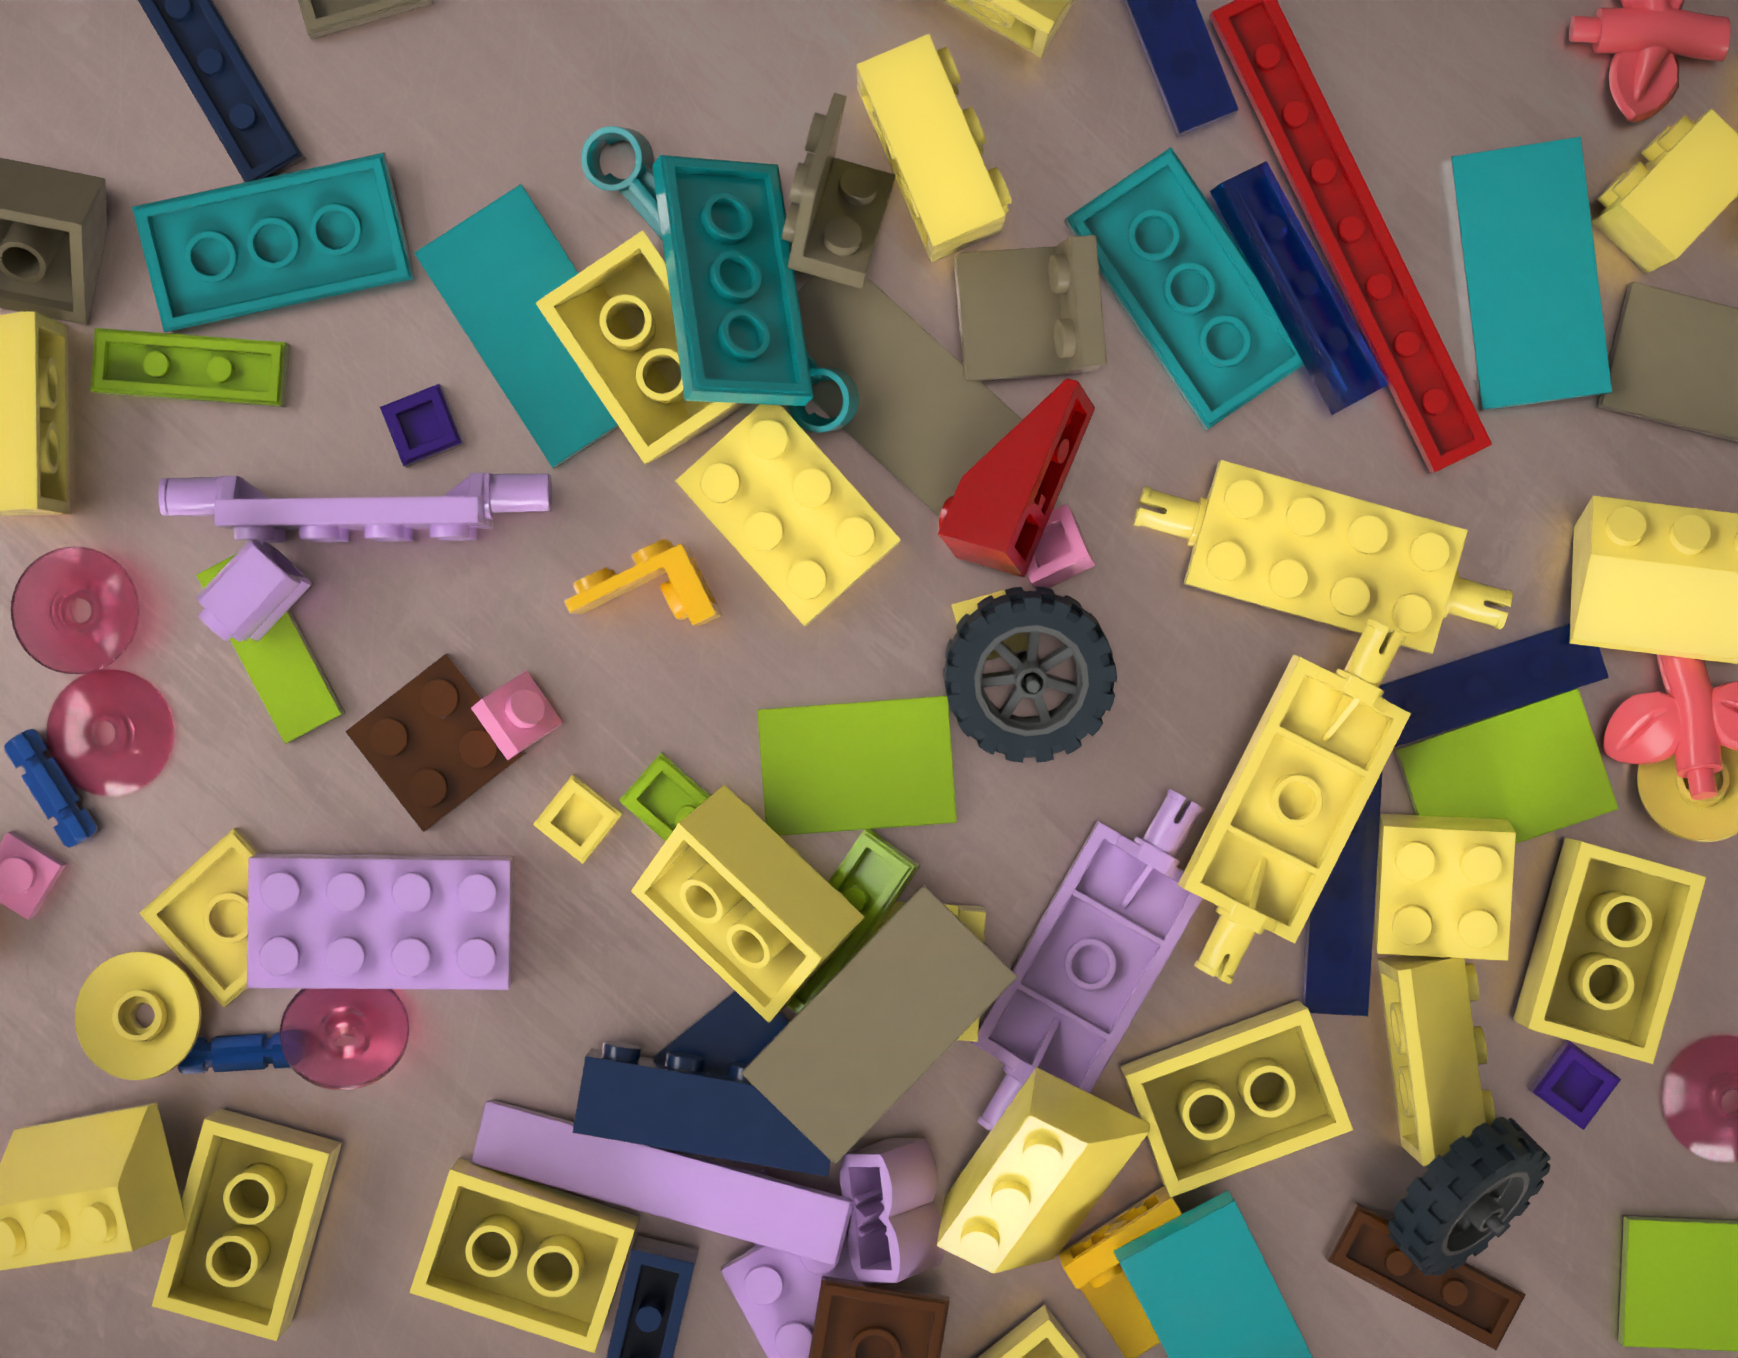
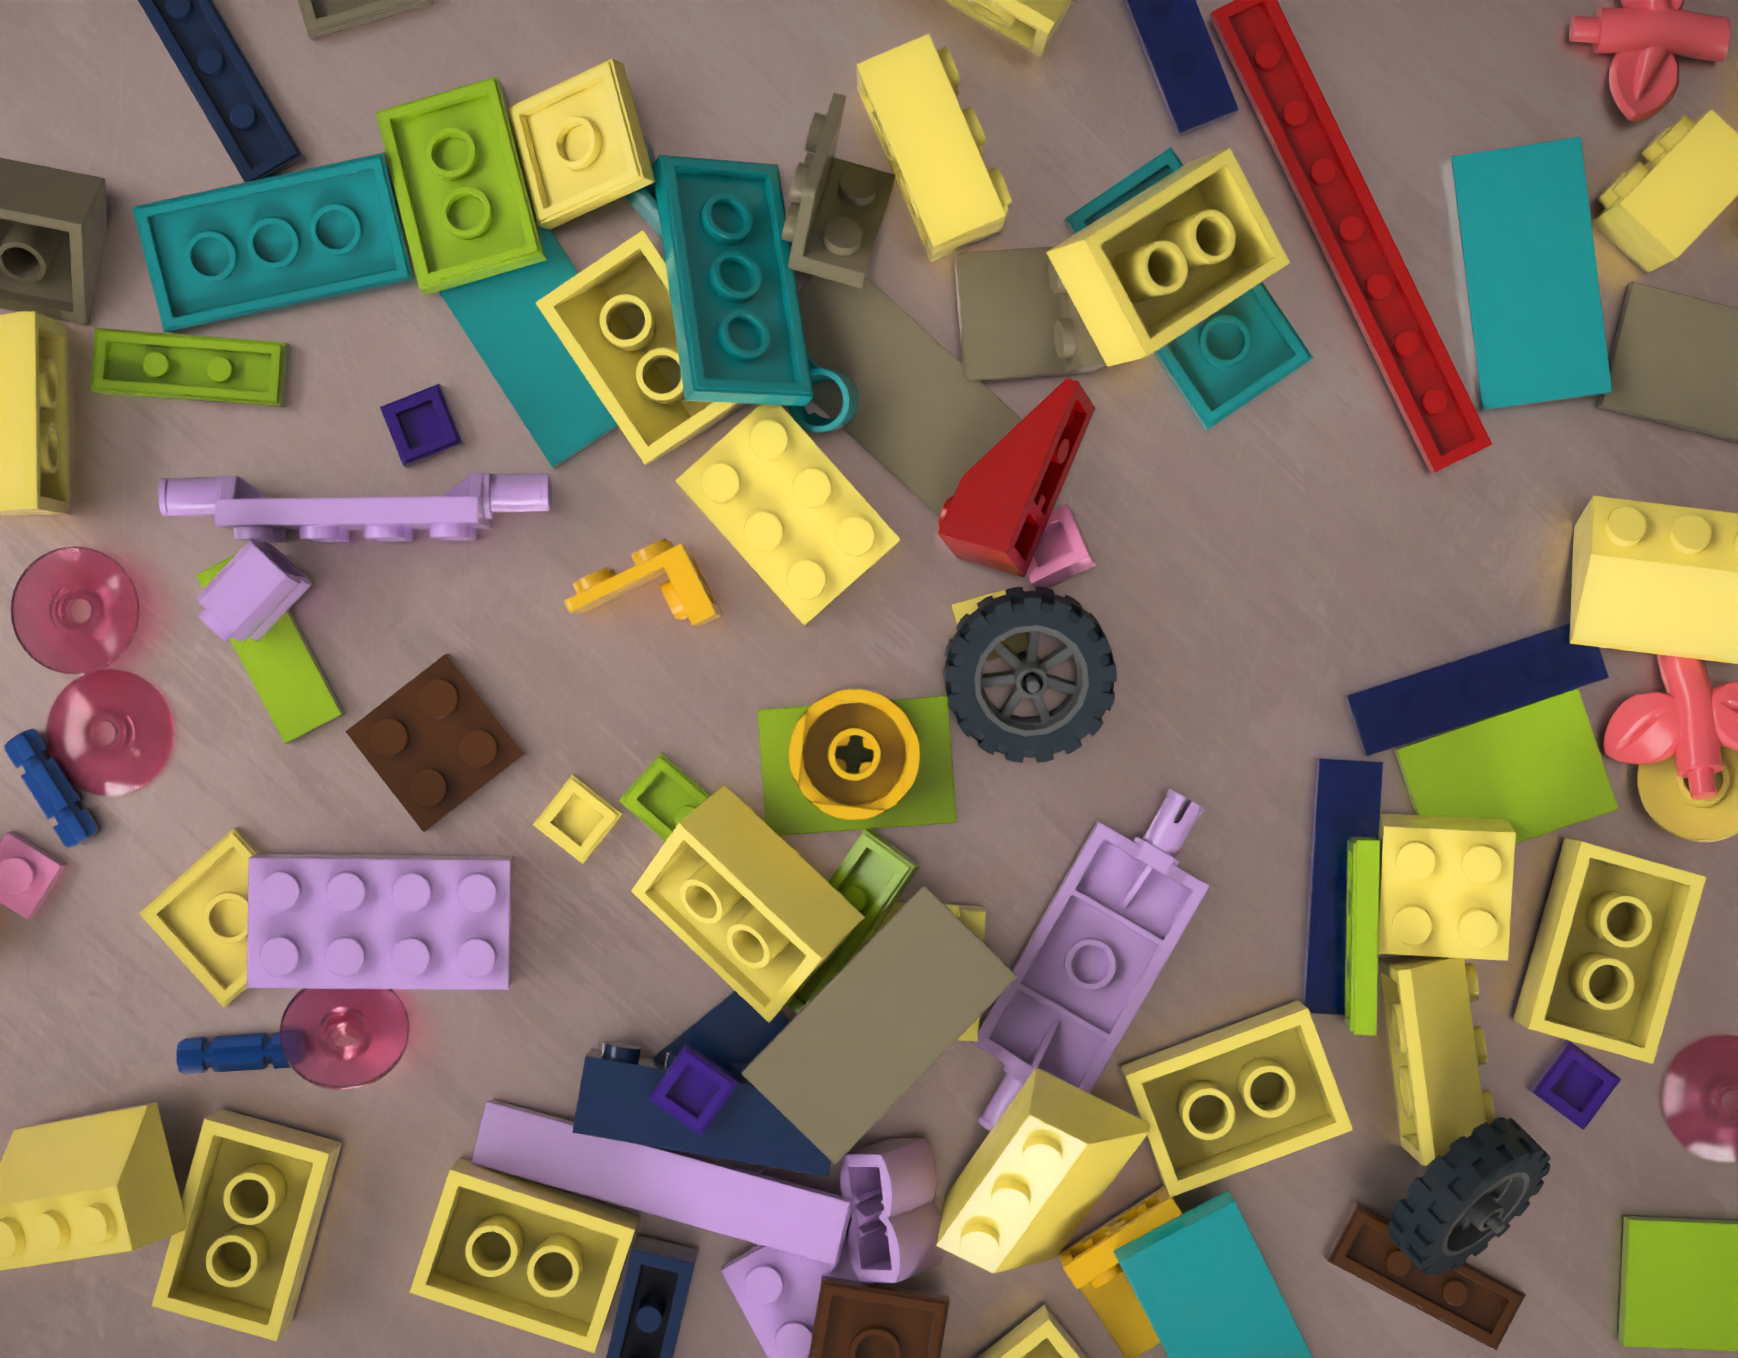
(109, 1008): light yellow dish -> none
(460, 186): none -> lime tile
(516, 715): bright pink plate -> none
(581, 144): none -> light yellow tile
(693, 1089): none -> dark purple tile
(878, 782): none -> yellow brick
(1168, 258): none -> light yellow brick
(1295, 799): light yellow plate -> none
(1298, 287): clear blue tile -> none
(1323, 555): light yellow plate -> none
(1362, 935): none -> lime tile

